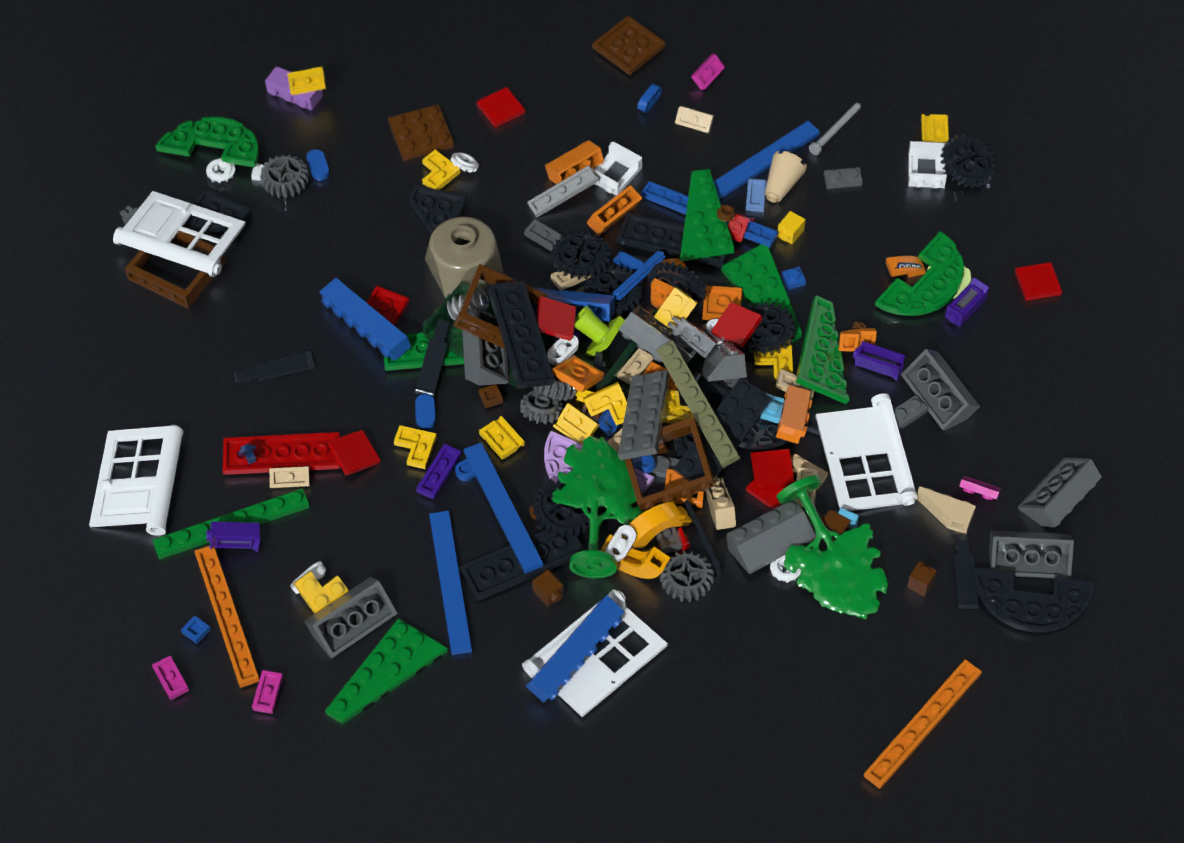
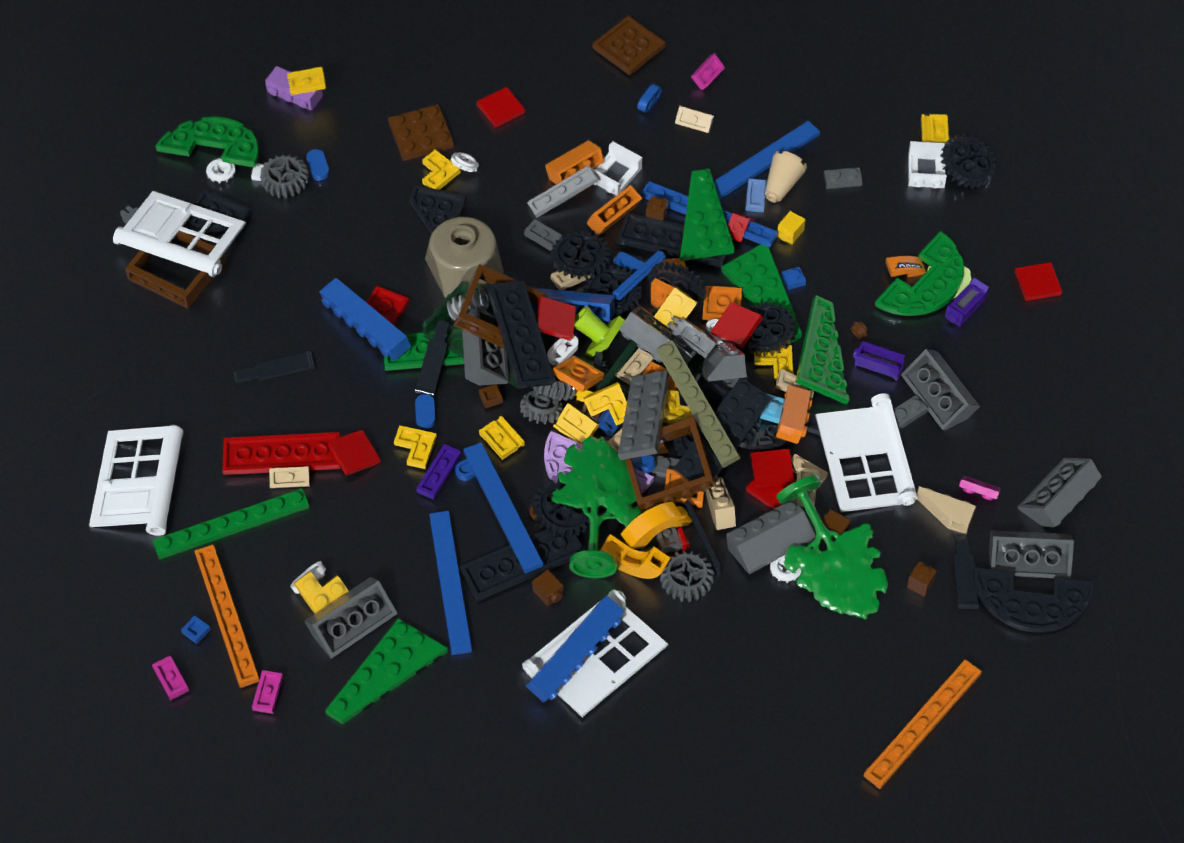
(233, 535): dark purple window -> none
(247, 451): dark blue plate -> none
(619, 544): white plate -> none
(657, 208): none -> reddish brown brick
(726, 213): reddish brown plate -> none
(815, 148): light grey bar -> none
(851, 516): medium azure tile -> none
(853, 338): orange slope -> none

